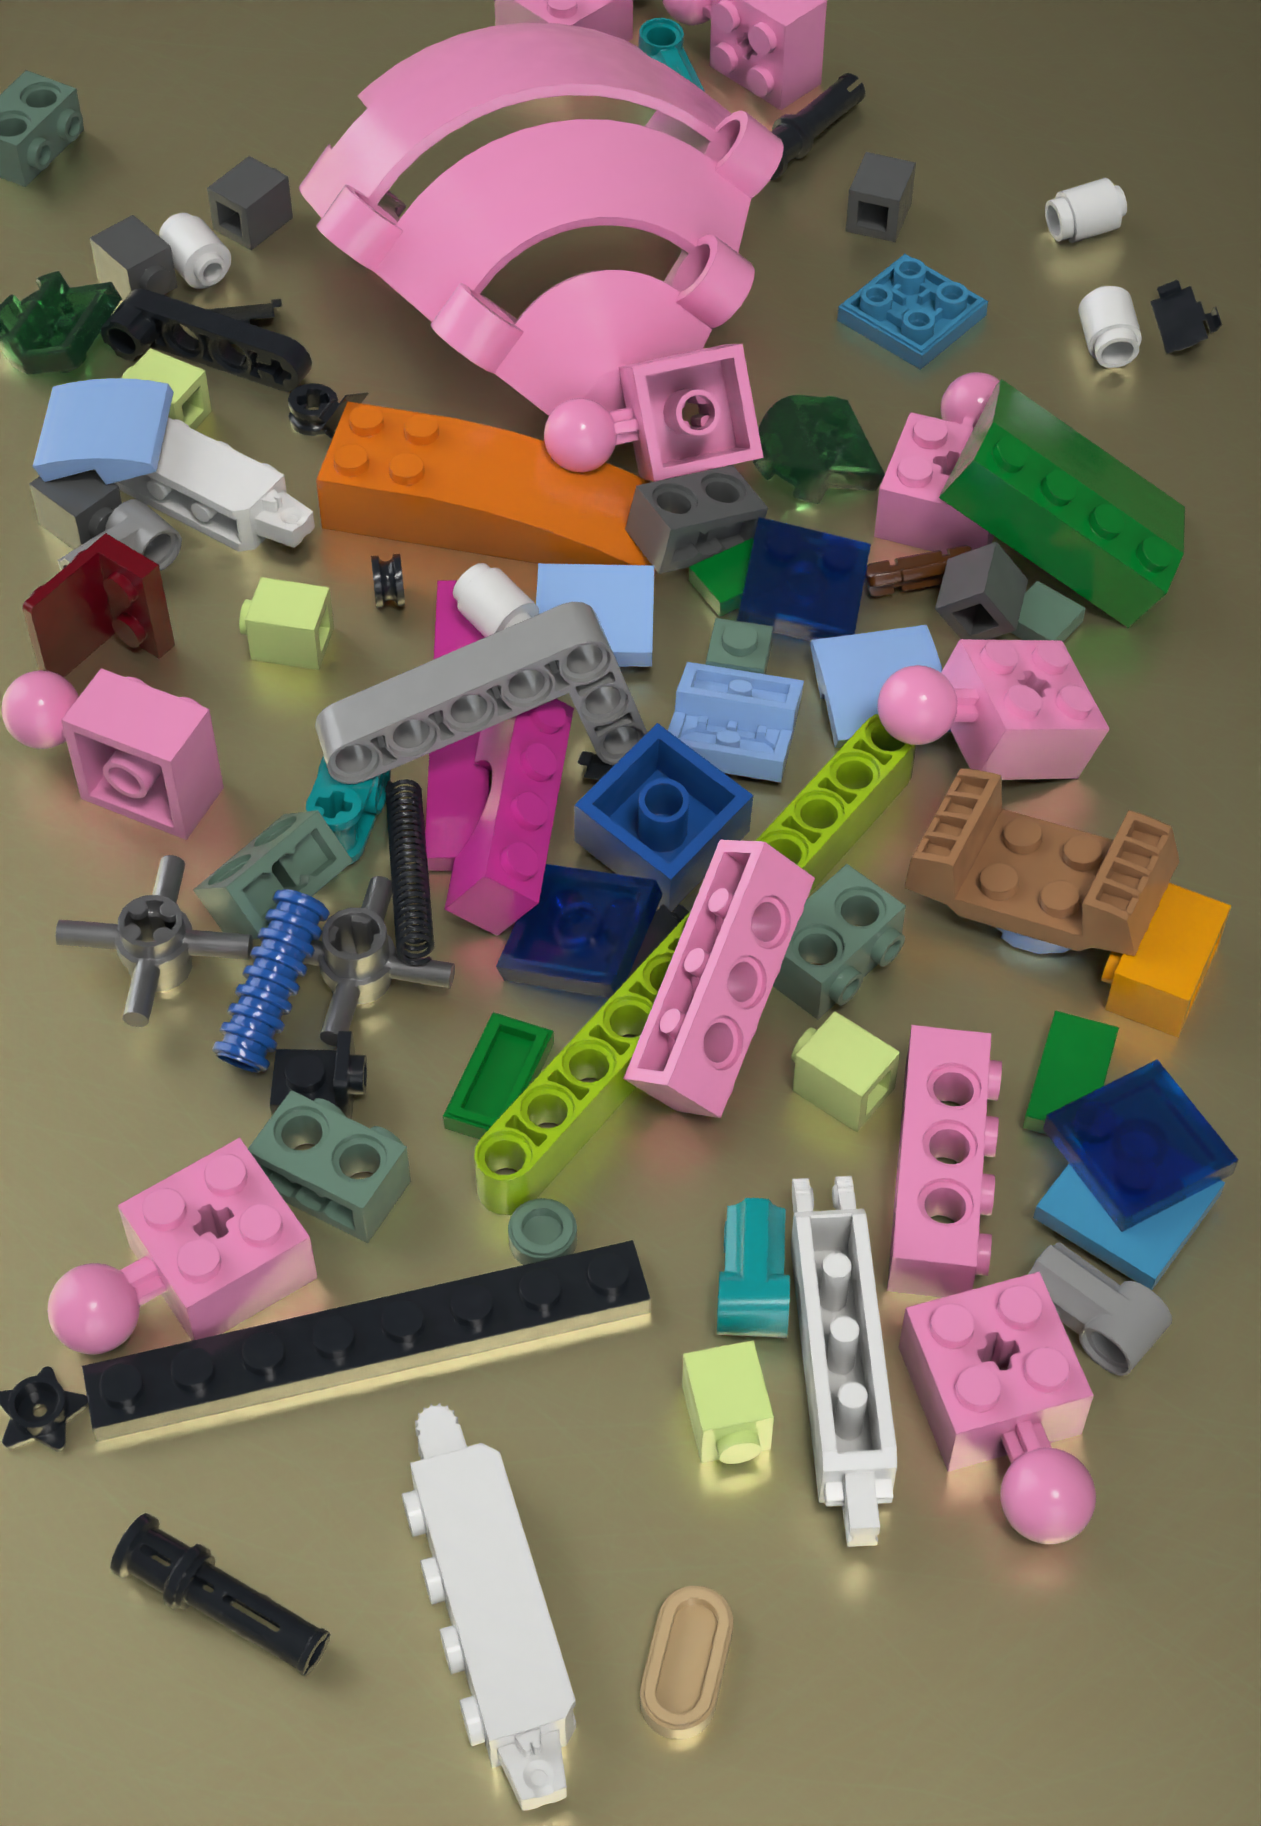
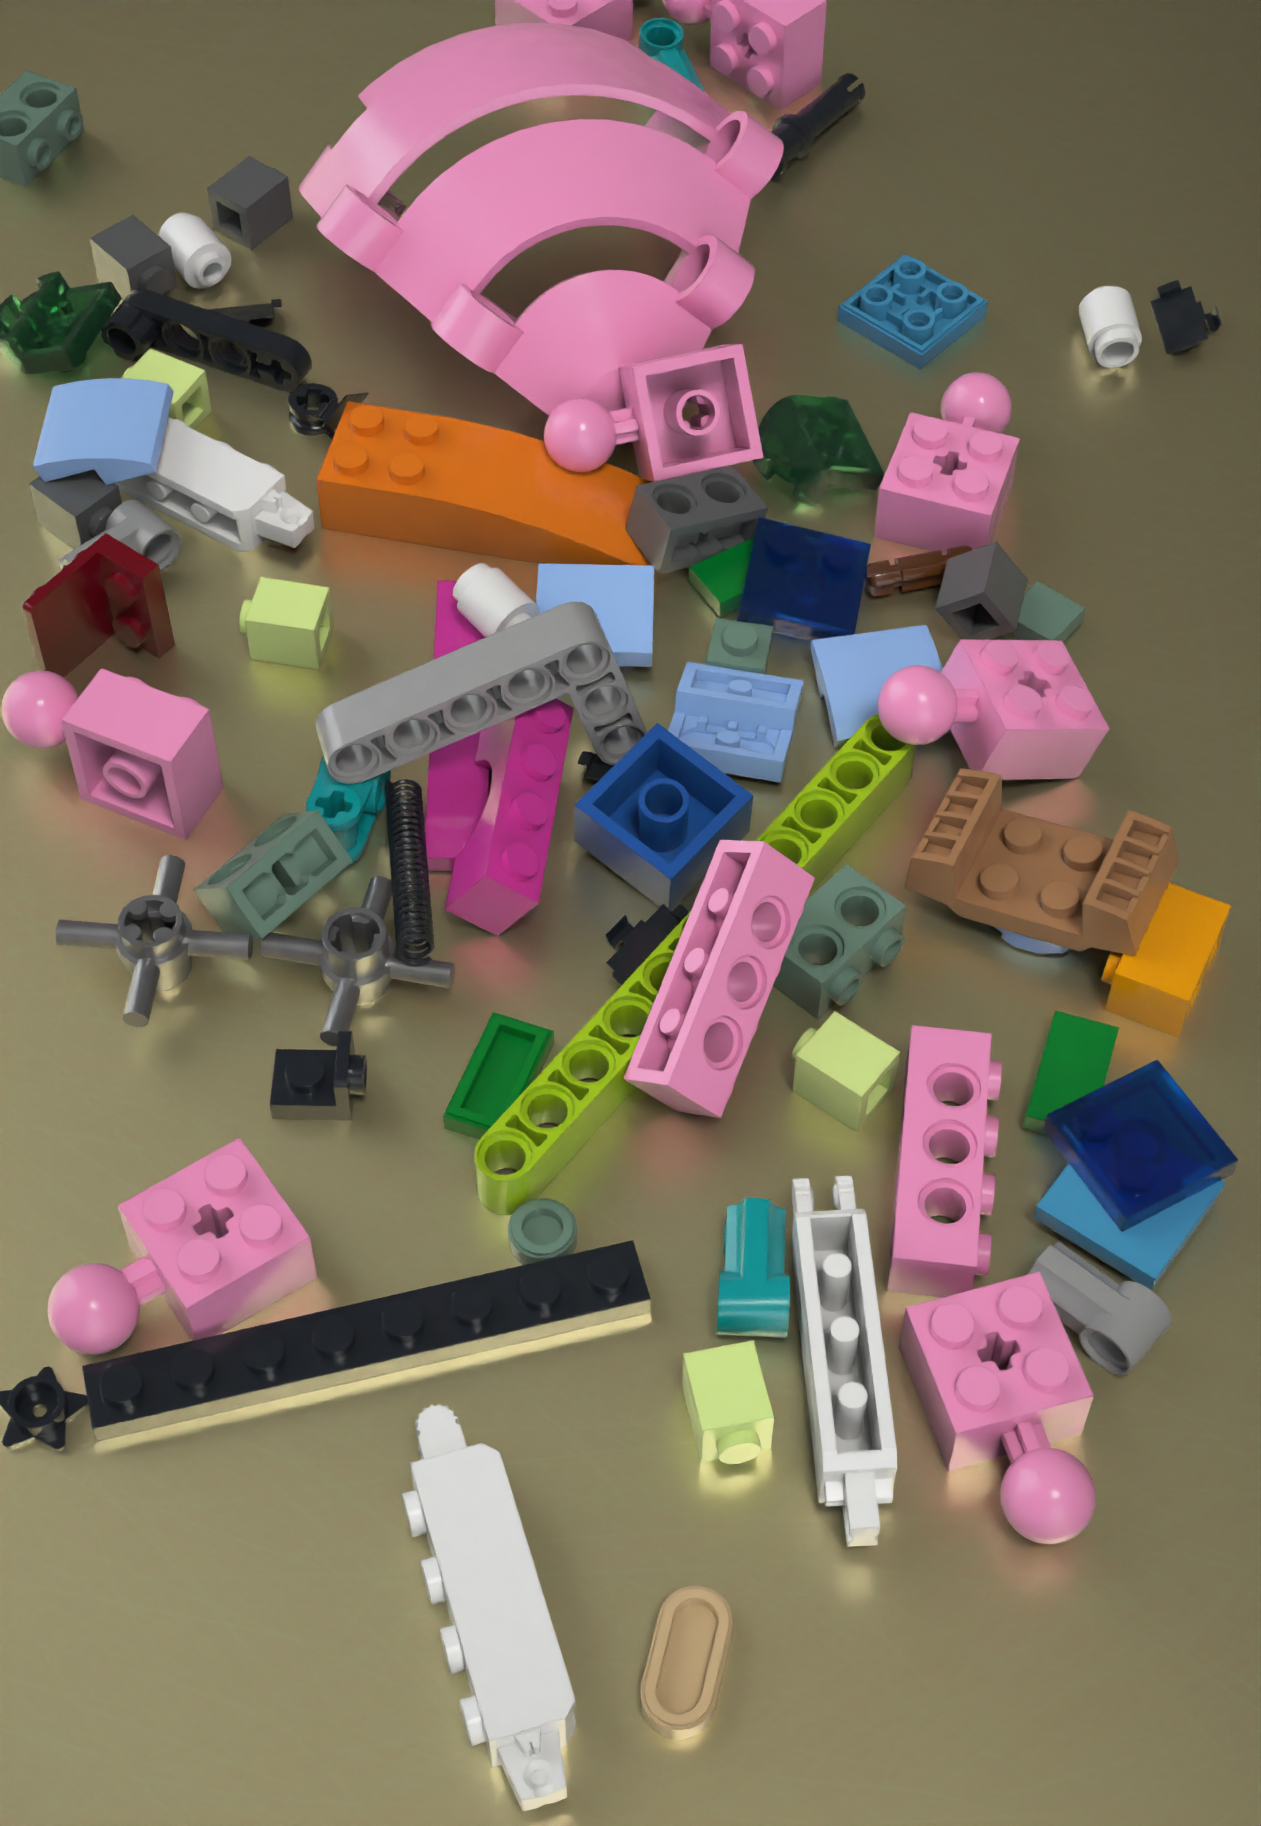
(184, 1584): black pin -> none
(271, 980): blue piece -> none
(320, 1176): sand green brick -> none
(388, 580): black bush -> none
(581, 931): clear blue plate -> none
(880, 196): dark grey brick -> none
(1068, 506): green slope -> none
(1086, 210): white brick -> none

